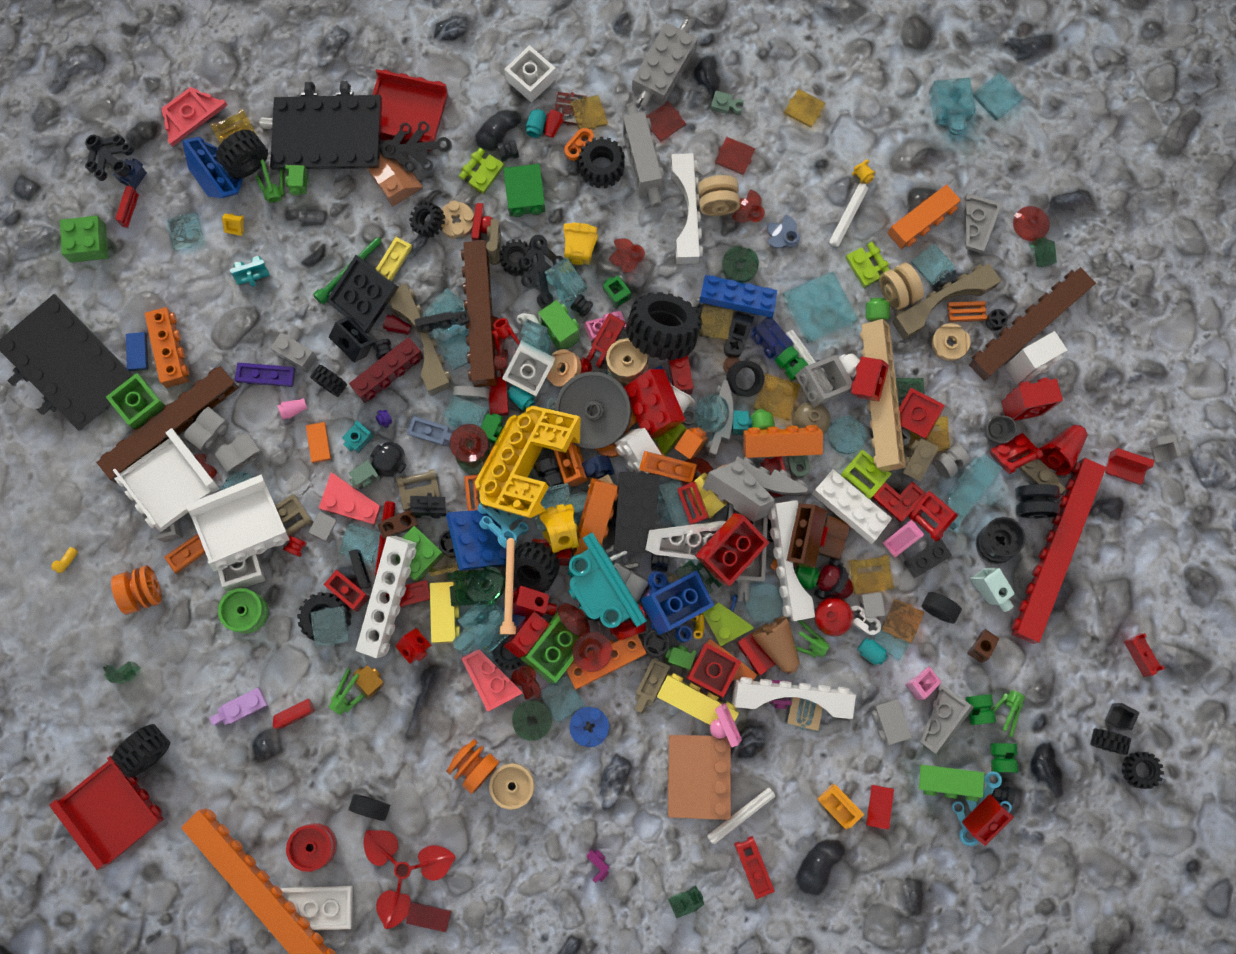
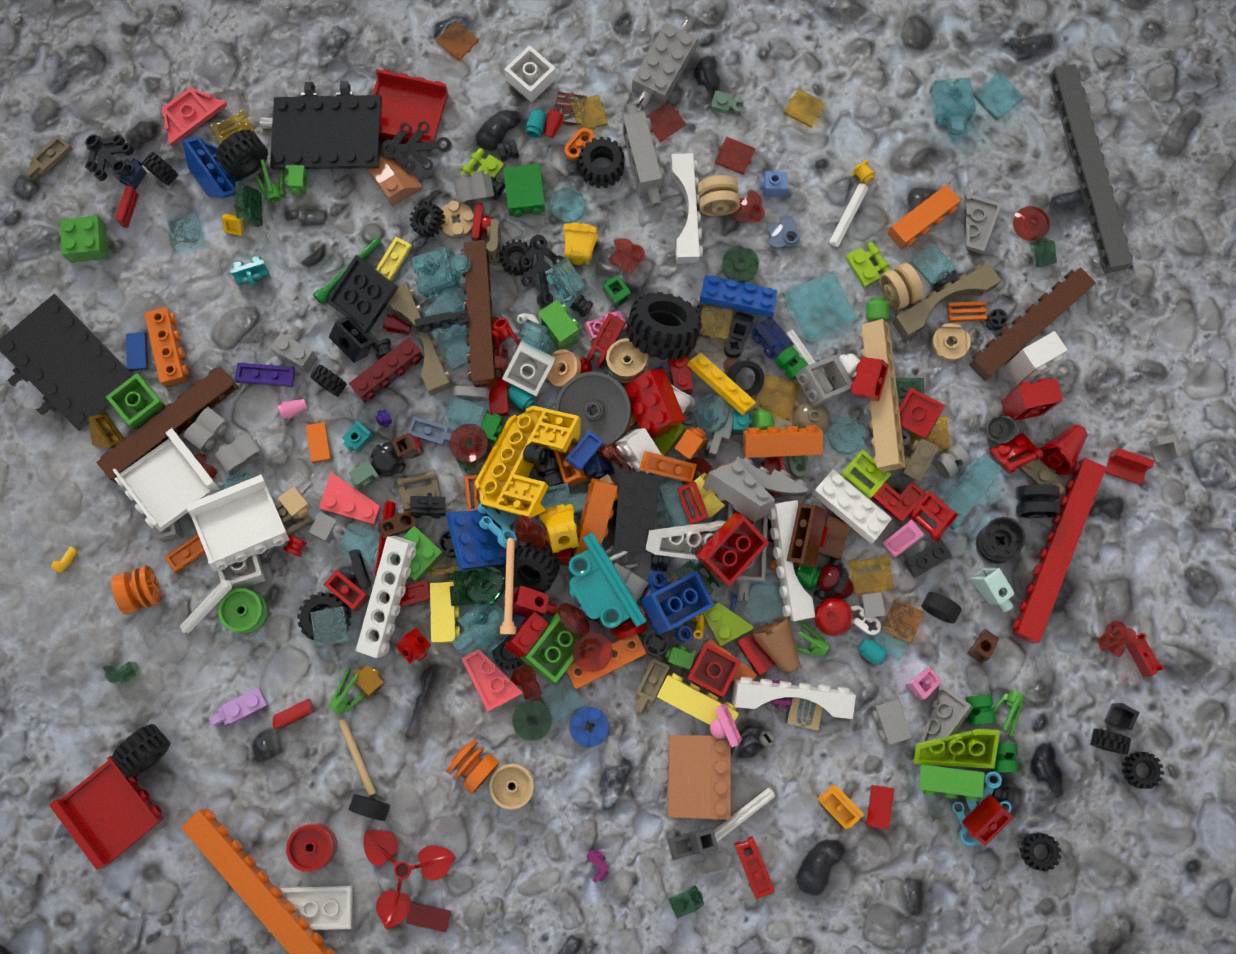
(47, 157): none -> dark tan hinge
(104, 431): none -> pearl gold slope
(160, 168): none -> black tyre
(206, 606): none -> white axle
(248, 204): none -> clear green plate
(295, 503): none -> tan brick
(357, 757): none -> tan bar
(409, 446): none -> reddish brown leg
(439, 271): none -> clear light blue brick
(457, 40): none -> clear orange piece
(473, 187): none -> light grey brick
(498, 188): none -> black wheel
(529, 531): none -> clear red plate
(533, 453): none -> black wheel
(567, 205): none -> clear light blue tile
(584, 450): none -> blue tile
(610, 454): none -> clear red plate
(612, 752): none -> clear cone
(692, 843): none -> dark grey brick
(721, 383): none -> yellow plate
(762, 740): none -> light grey hinge
(774, 184): none -> medium blue brick
(966, 749): none -> lime wedge
(1052, 848): none -> black tyre
(1090, 169): none -> dark grey brick
(1117, 640): none -> clear red plate

